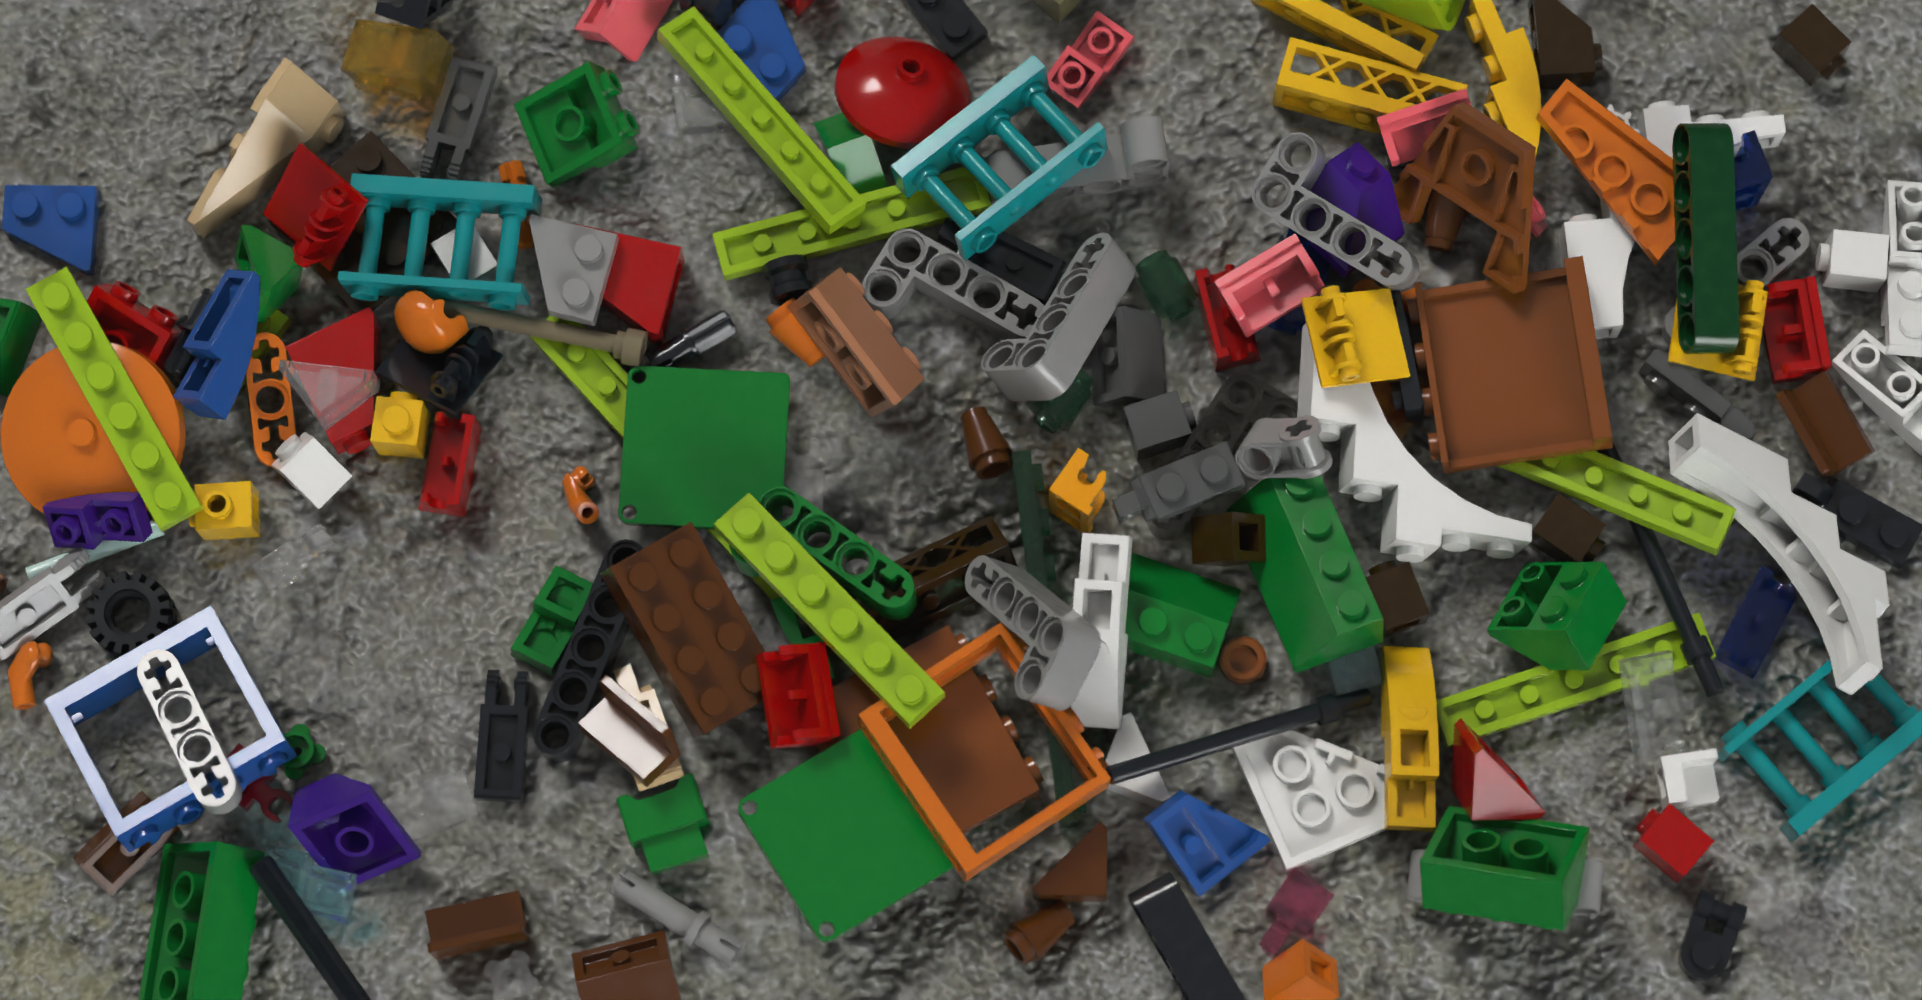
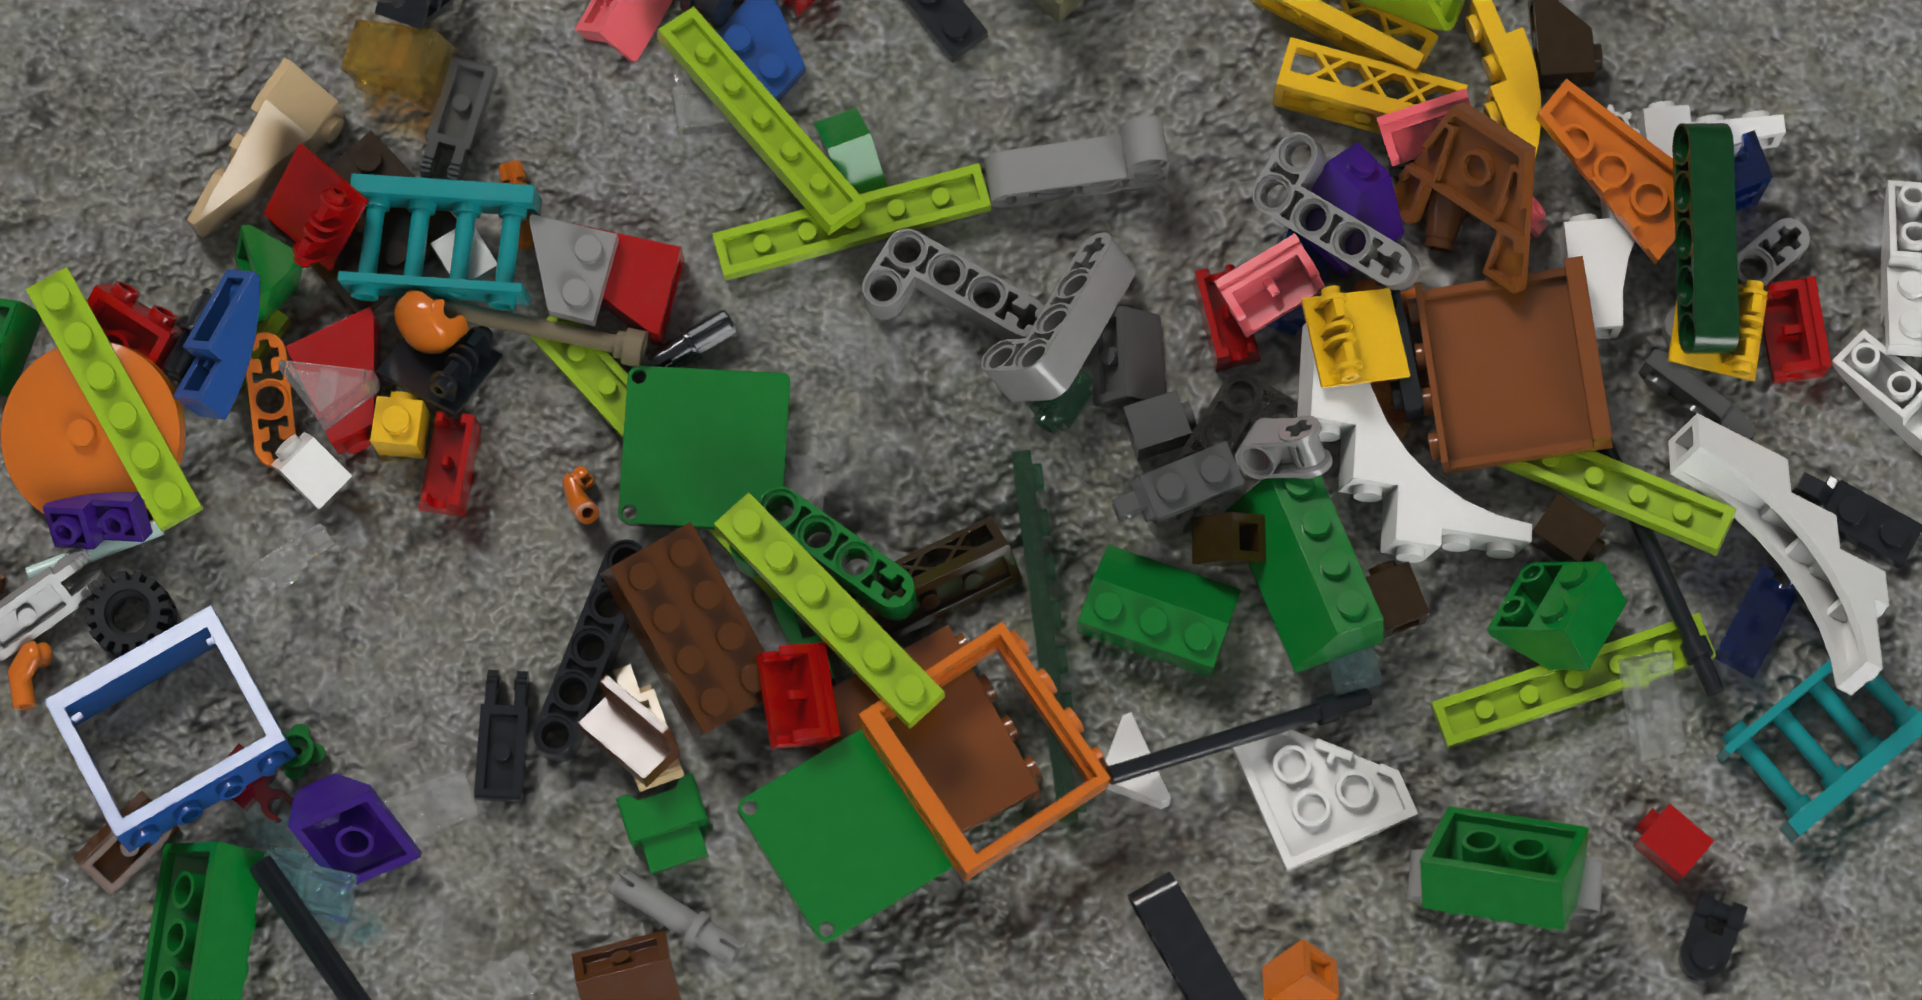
(55, 220): blue wing -> none
(185, 733): beam -> none
(228, 511): yellow brick -> none
(476, 925): reddish brown panel -> none
(552, 620): green slope -> none
(577, 123): green plate -> none
(787, 278): black wheel -> none
(792, 335): orange cone -> none
(857, 342): nougat slope -> none
(899, 90): red dish -> none
(985, 445): reddish brown cone -> none
(991, 116): teal fence -> none
(1014, 262): black hinge -> none
(1037, 932): reddish brown cone -> none
(1058, 637): light grey beam -> none
(1074, 497): light orange hinge -> none
(1080, 873): reddish brown slope -> none
(1089, 60): coral slope -> none
(1102, 601): white slope -> none
(1166, 286): clear green brick -> none
(1202, 840): blue wing -> none
(1242, 660): dark orange tile -> none
(1297, 907): clear pink plate -> none
(1409, 738): yellow slope -> none
(1486, 782): slope -> none
(1687, 779): white panel -> none
(1812, 46): dark brown brick -> none
(1825, 424): reddish brown panel -> none
(1853, 260): white brick -> none

